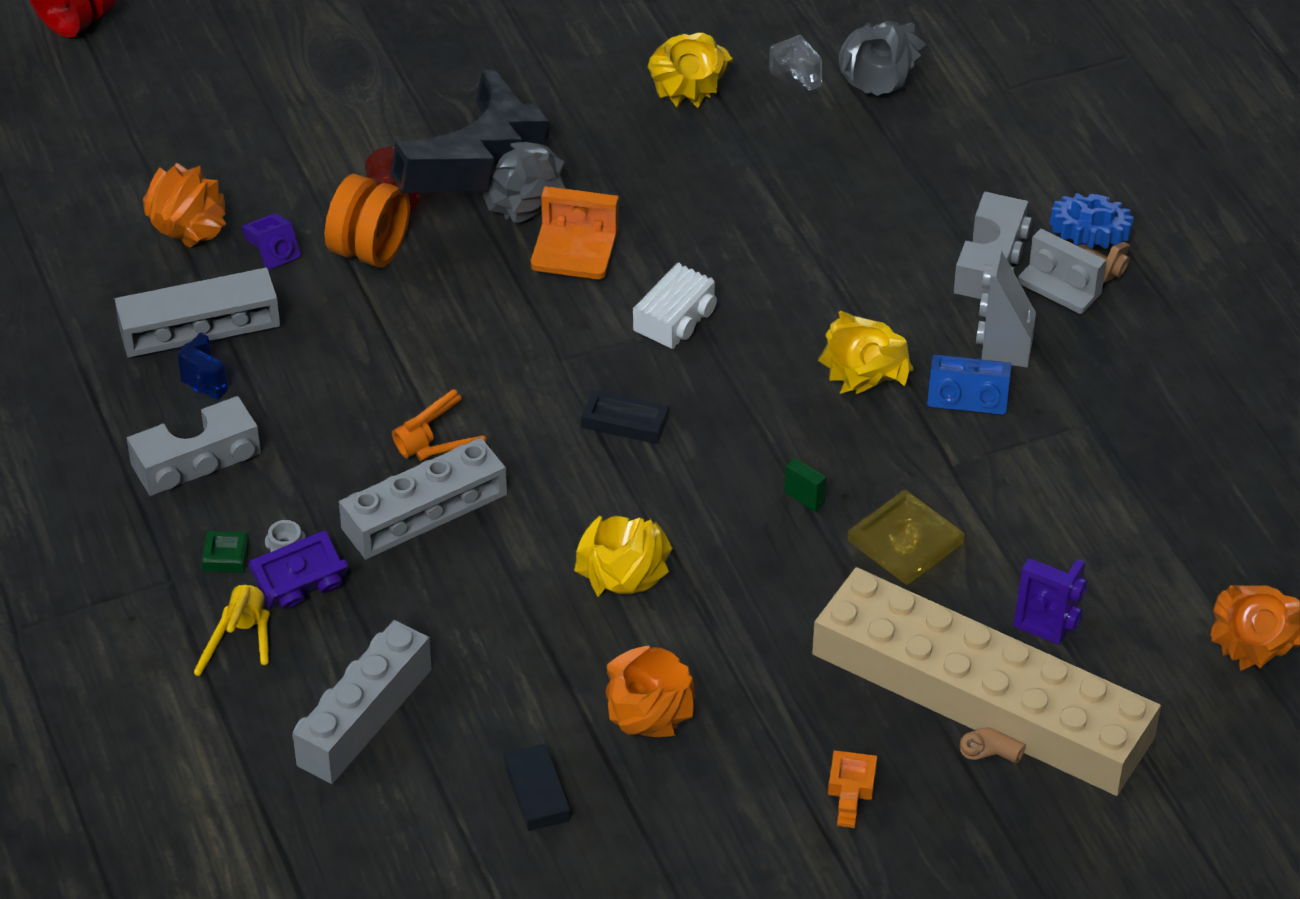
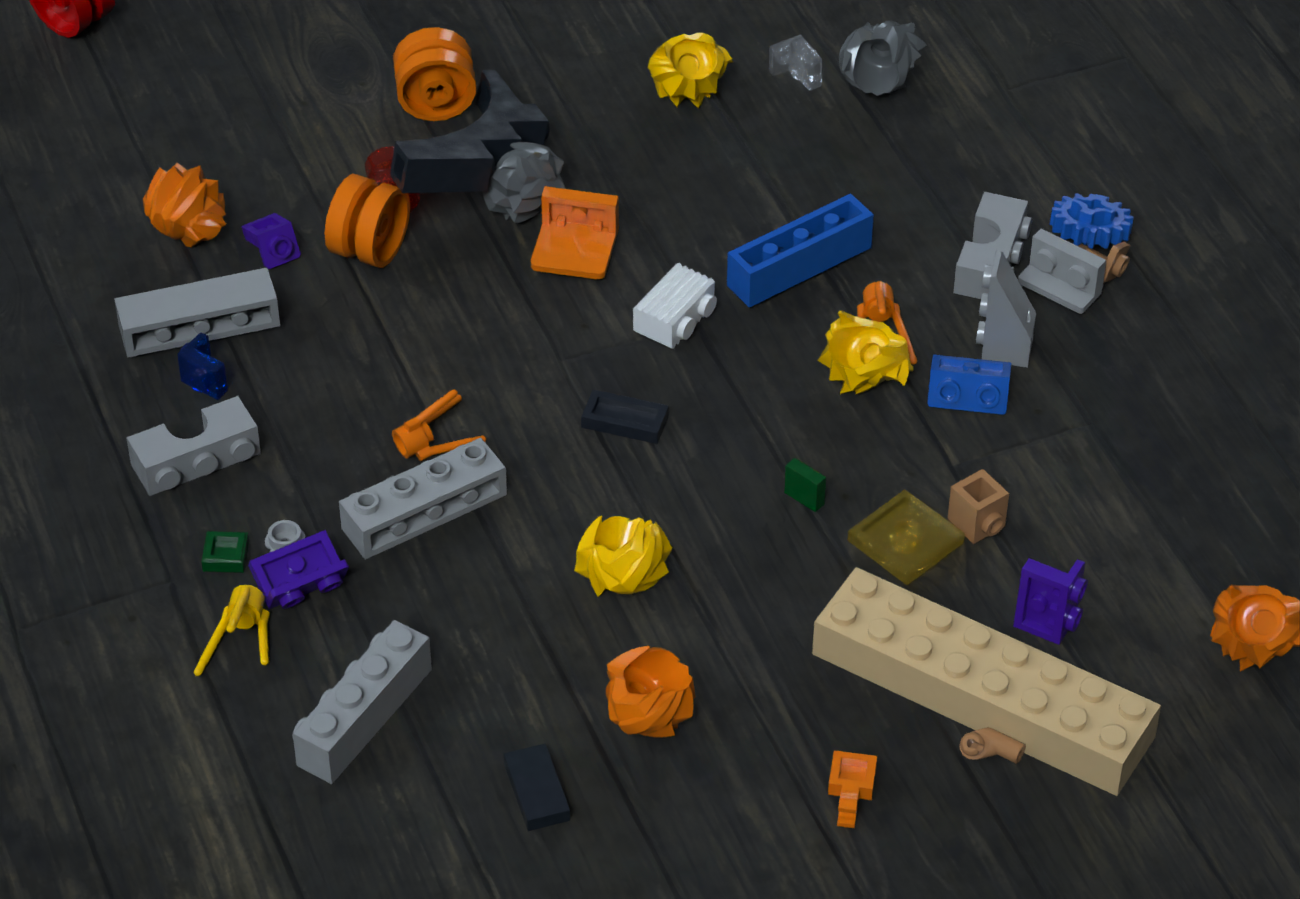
(434, 74): none -> orange wheel
(799, 250): none -> blue brick
(880, 306): none -> orange plant
(978, 506): none -> medium nougat brick

